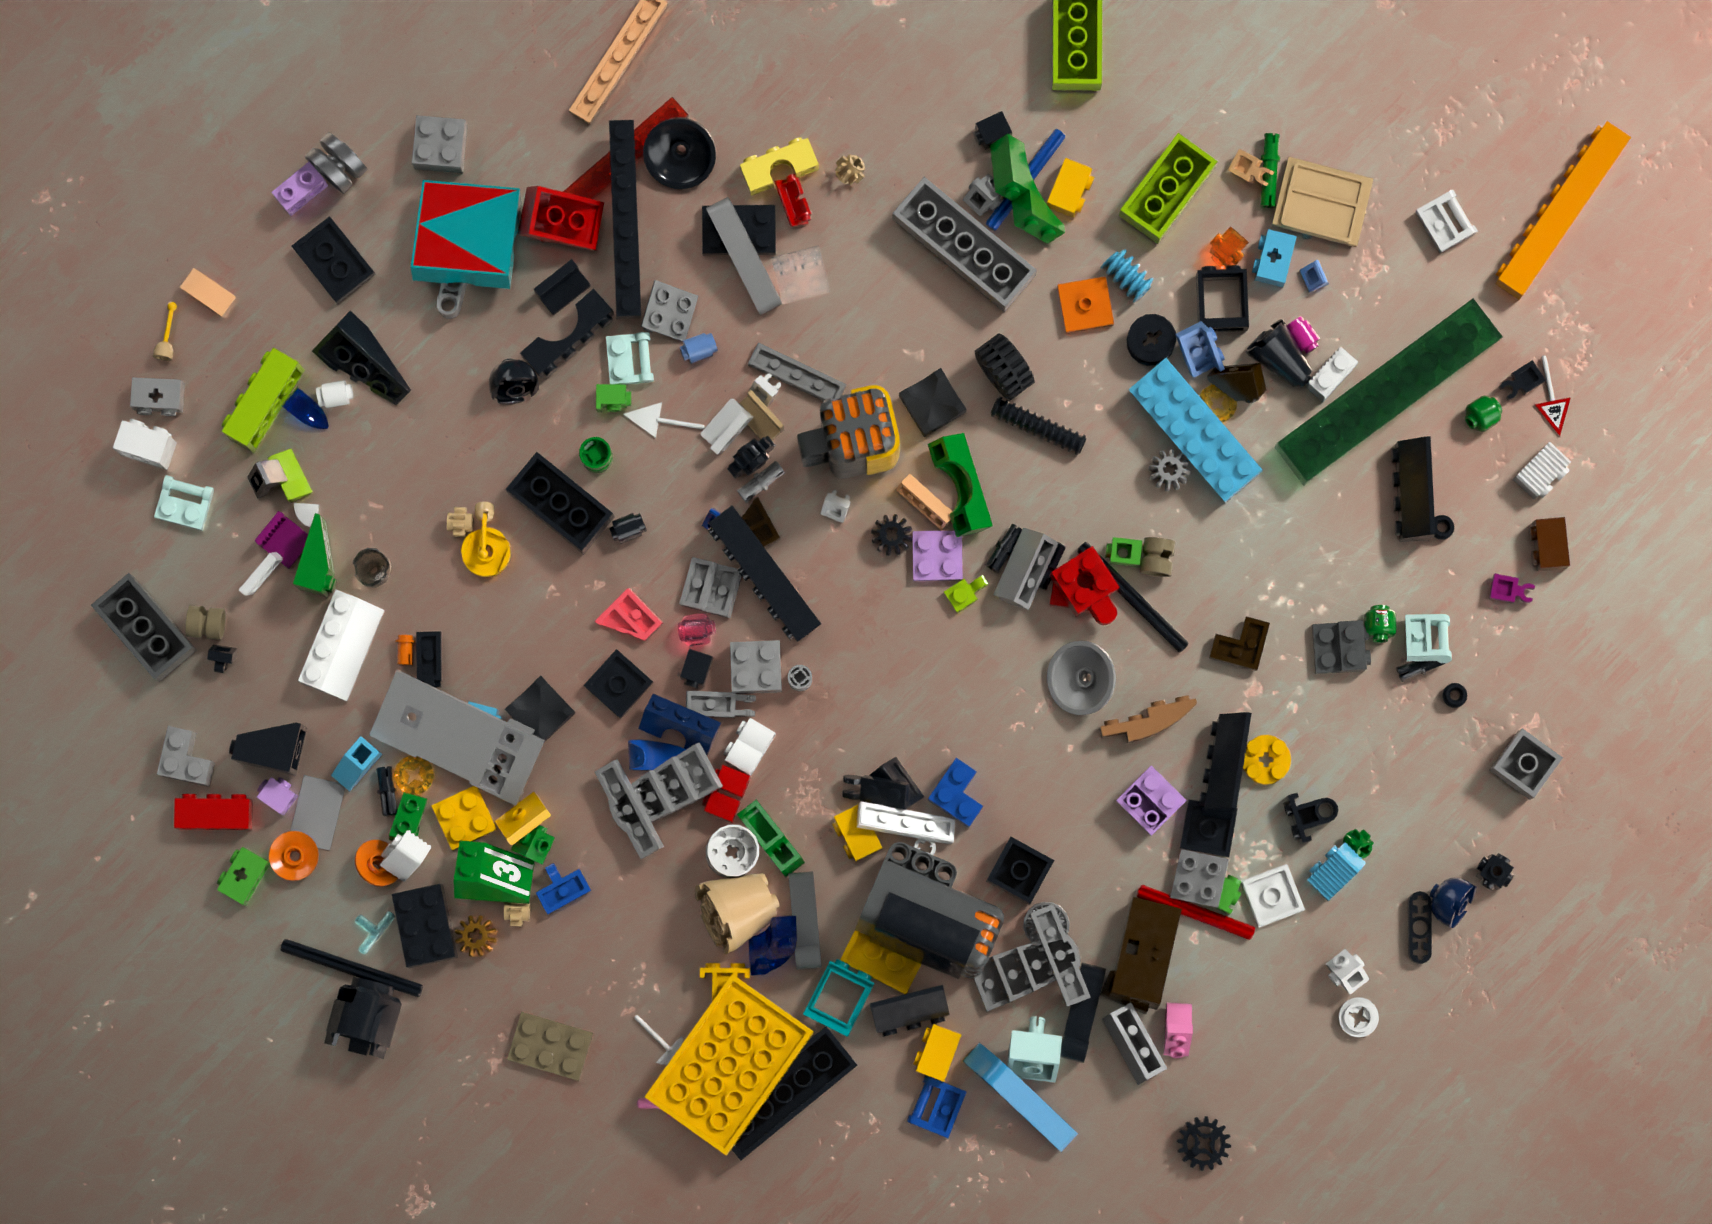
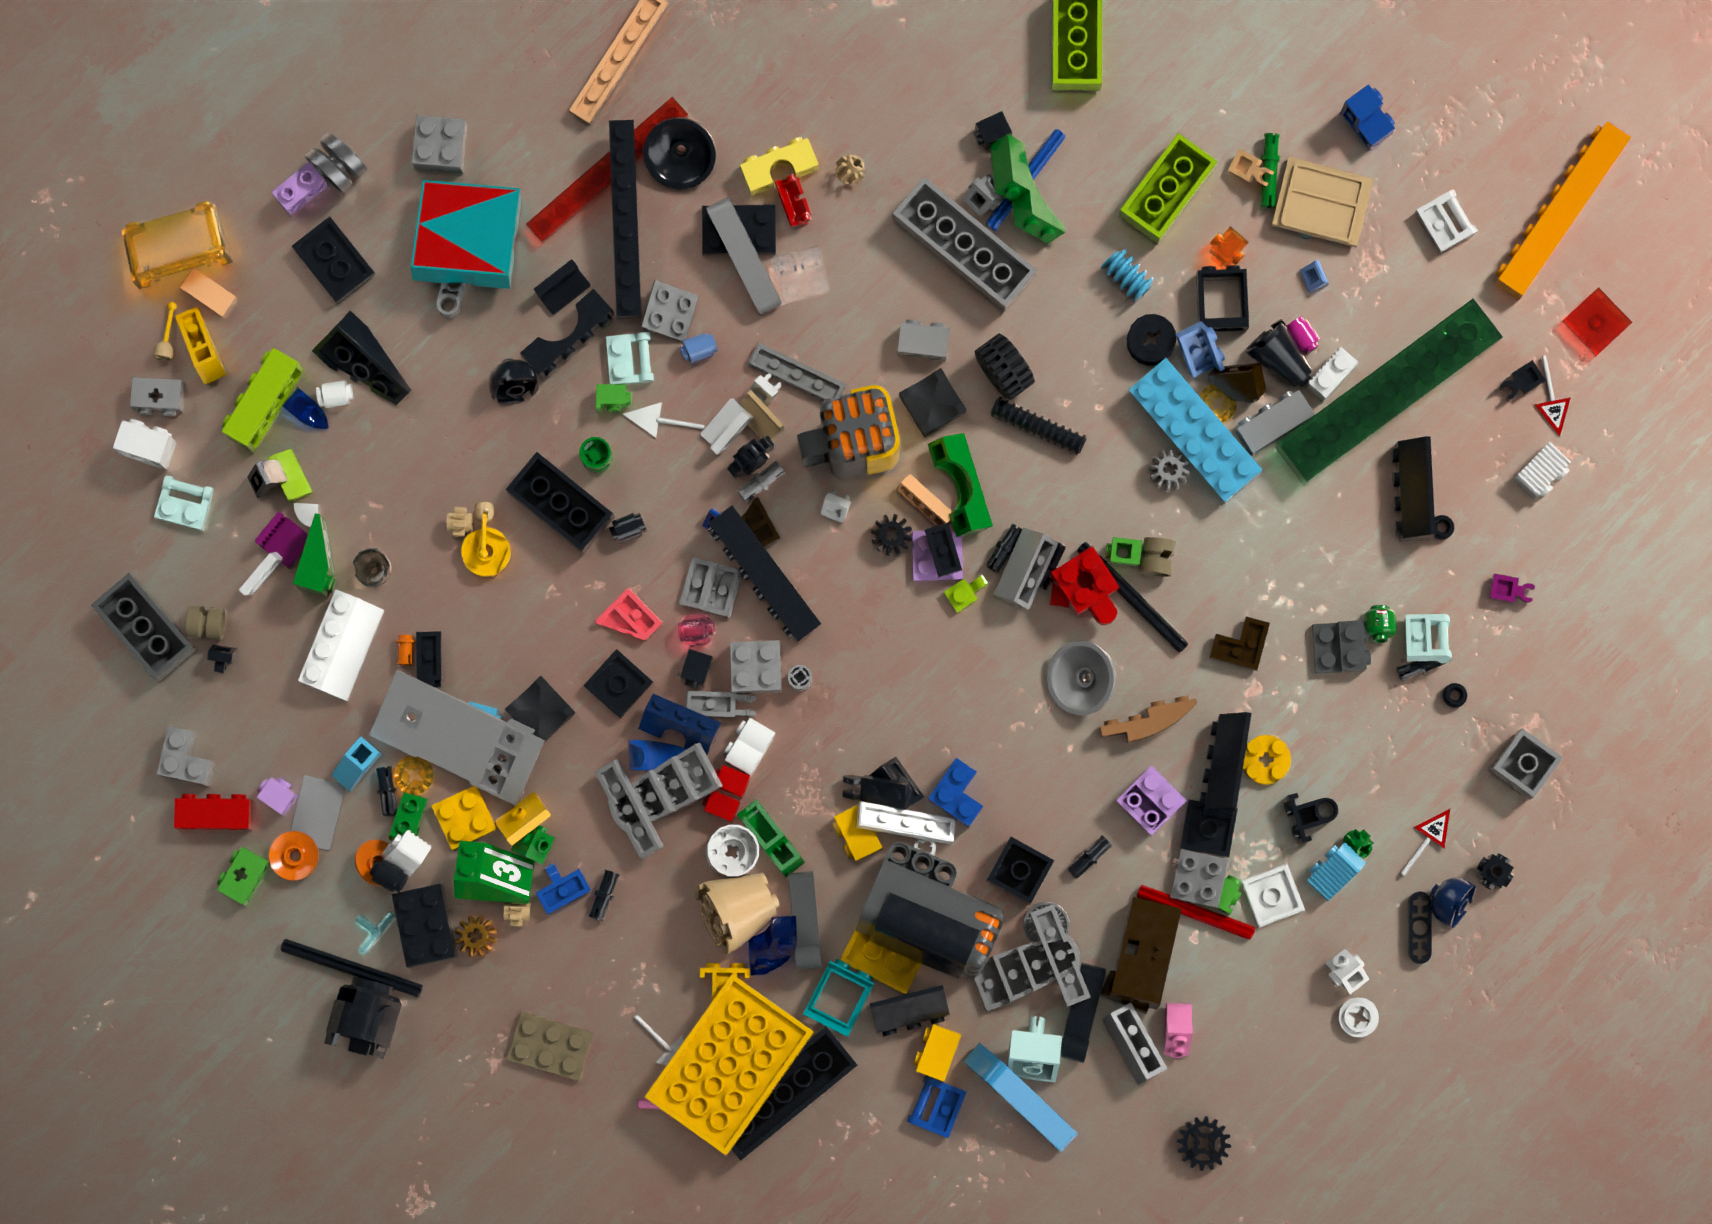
(175, 243): none -> clear yellow windscreen
(200, 345): none -> yellow slope
(271, 748): black slope -> none
(388, 876): none -> black brick
(560, 217): red slope -> none
(604, 895): none -> black pin
(923, 340): none -> light grey brick
(943, 550): none -> black plate
(1069, 188): yellow brick -> none
(1085, 304): orange plate -> none
(1089, 857): none -> black axle
(1274, 422): none -> light grey brick
(1283, 246): medium azure brick -> none
(1366, 117): none -> blue brick
(1435, 830): none -> piece
(1483, 413): green head -> none
(1549, 544): reddish brown brick -> none
(1597, 321): none -> clear red plate

